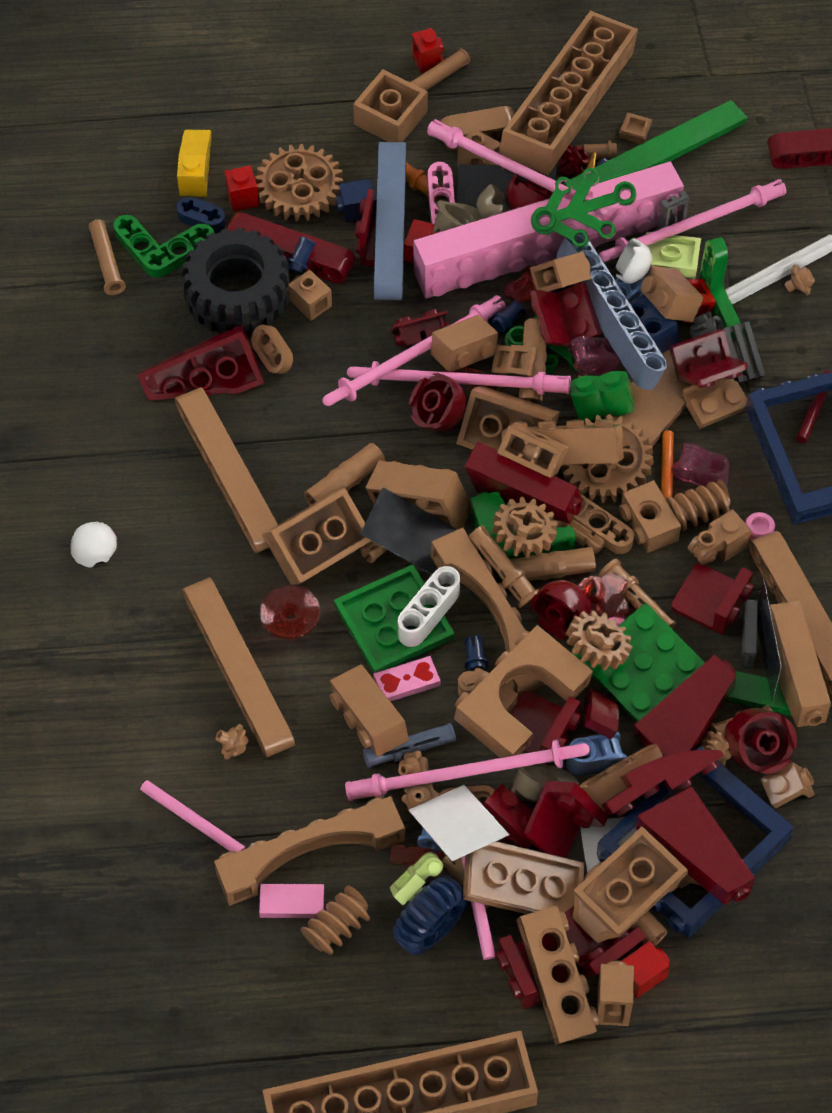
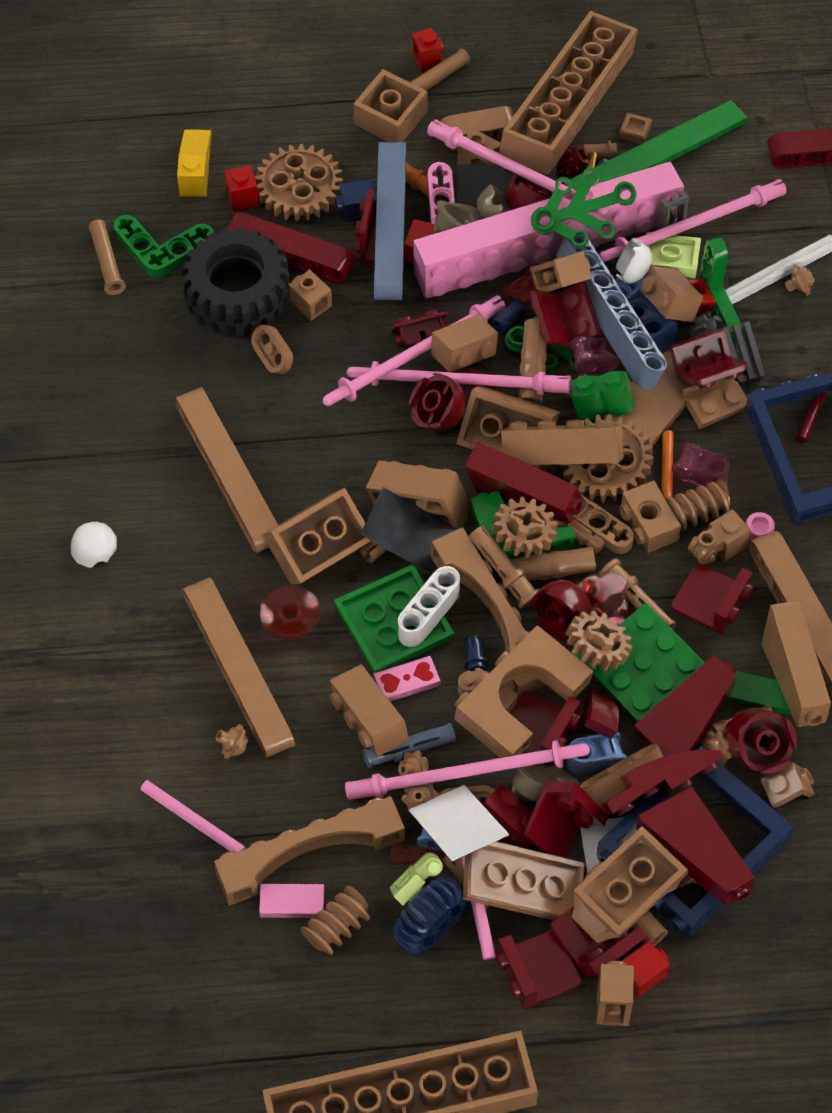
(201, 214): dark blue beam -> none
(216, 365): dark red wedge -> none
(301, 255): dark blue pin -> none
(346, 474): medium nougat axle -> none
(513, 360): medium nougat slope -> none
(533, 449): medium nougat brick -> none
(562, 1025): medium nougat brick -> none
(749, 633): dark grey tile -> none
(768, 642): black sticker -> none

